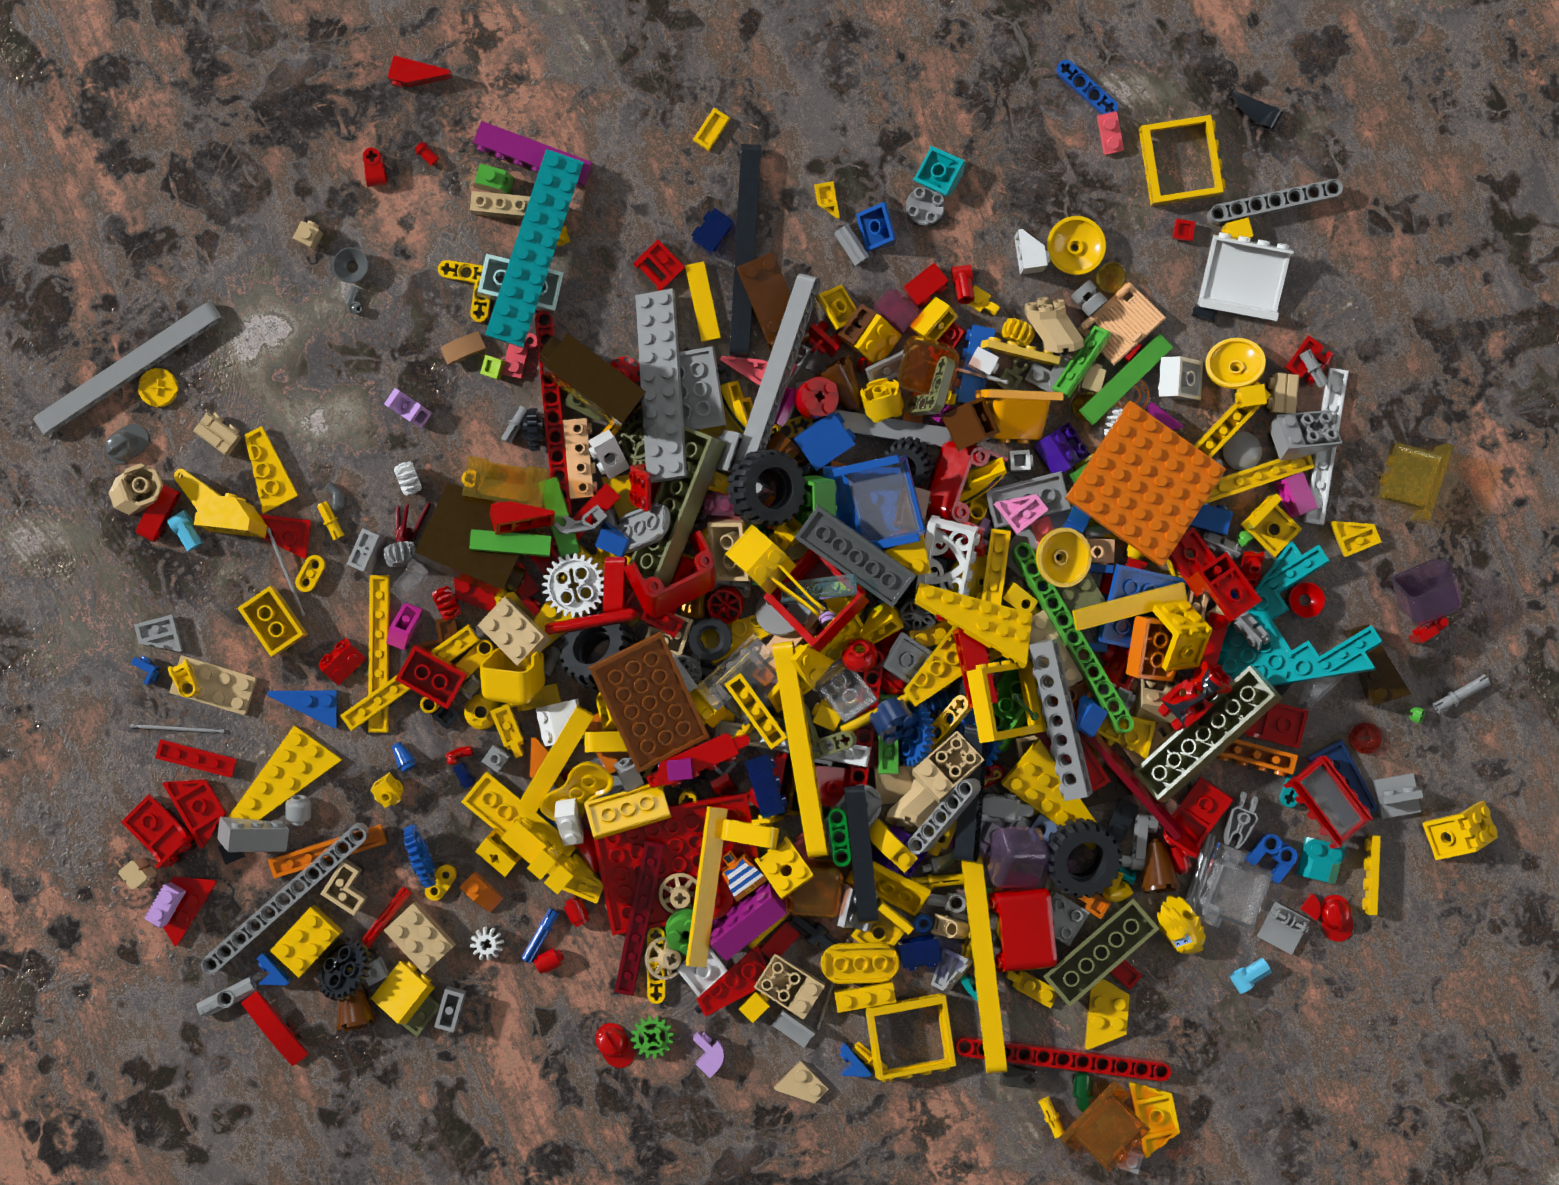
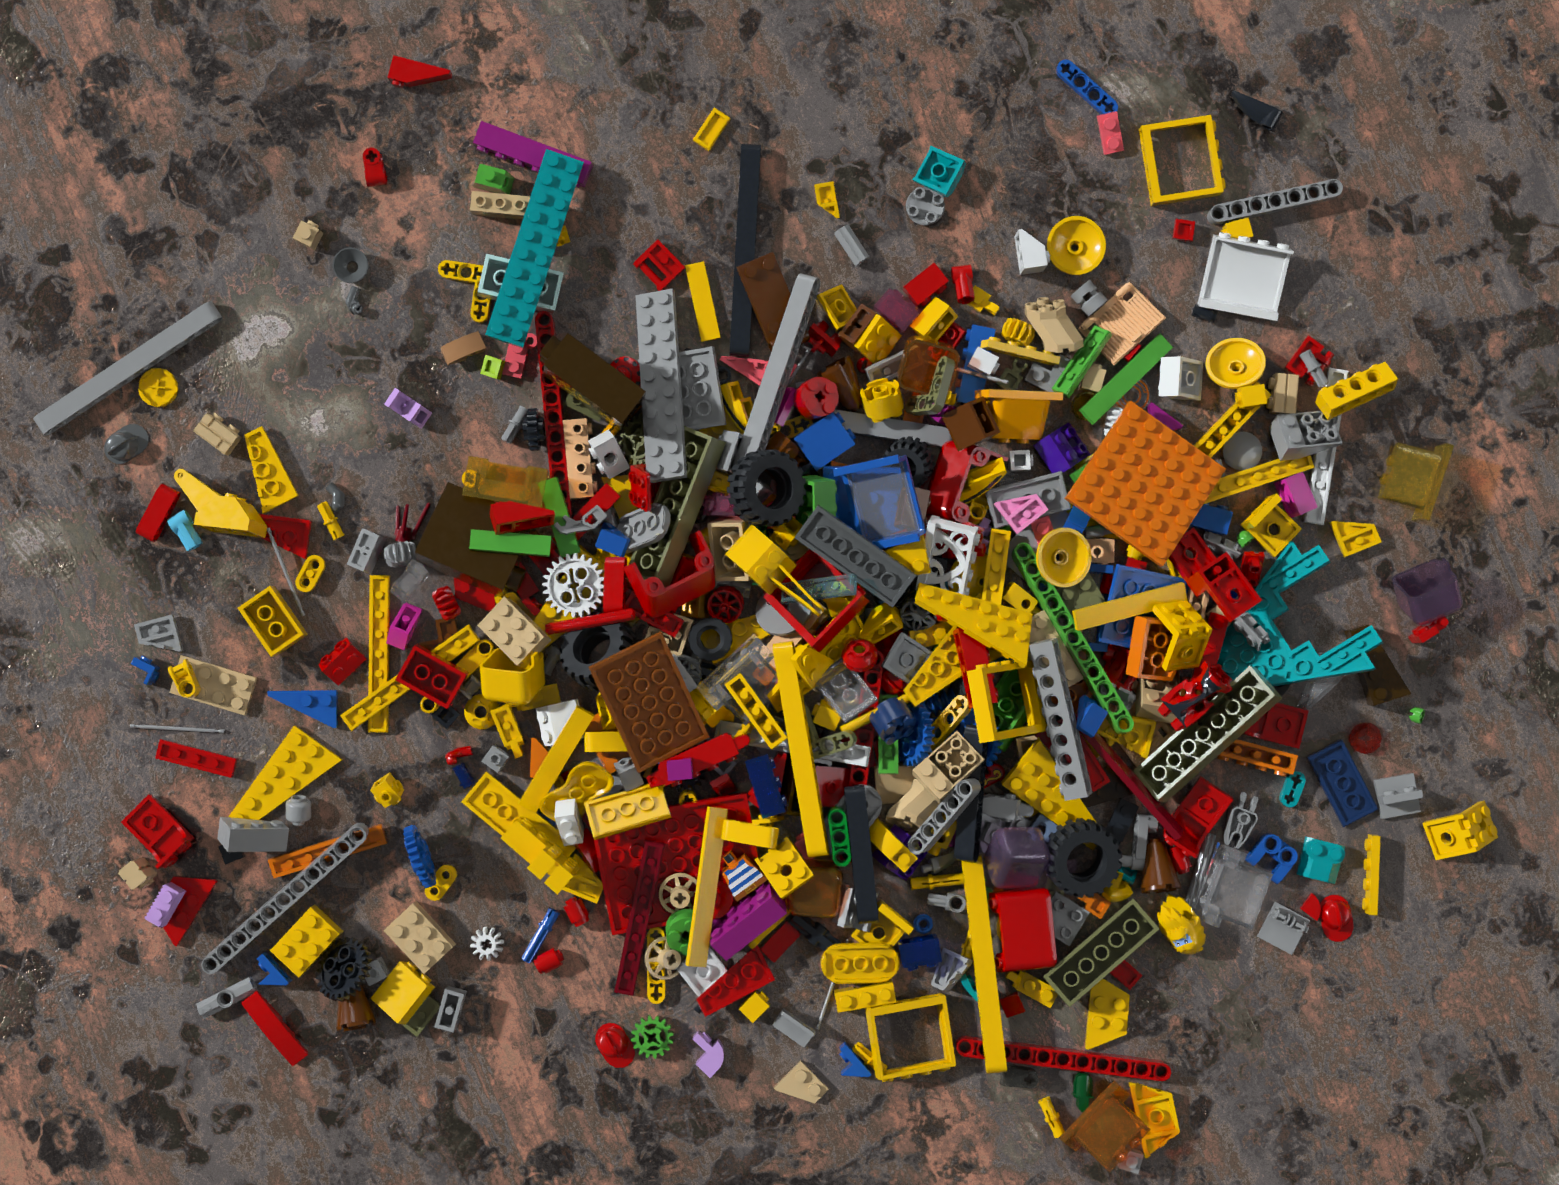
(135, 489): tan brick -> none
(197, 806): red wing -> none
(340, 888): tan brick -> none
(386, 916): red axle -> none
(404, 759): blue cone -> none
(407, 478): white gear -> none
(426, 153): red pin -> none
(481, 892): orange slope -> none
(498, 853): yellow brick -> none
(712, 231): clear blue brick -> none
(789, 986): tan slope -> none
(826, 618): lavender plate -> none
(876, 227): blue slope -> none
(897, 889): yellow tile -> none
(950, 927): tan piece -> none
(1012, 1005): none -> red slope
(1015, 697): clear green hinge -> none
(1110, 277): clear yellow hair -> none
(1245, 978): medium azure piece -> none
(1316, 597): red piece -> none
(1329, 800): window -> none
(1382, 382): none -> yellow brick
(1461, 694): light grey pin -> none

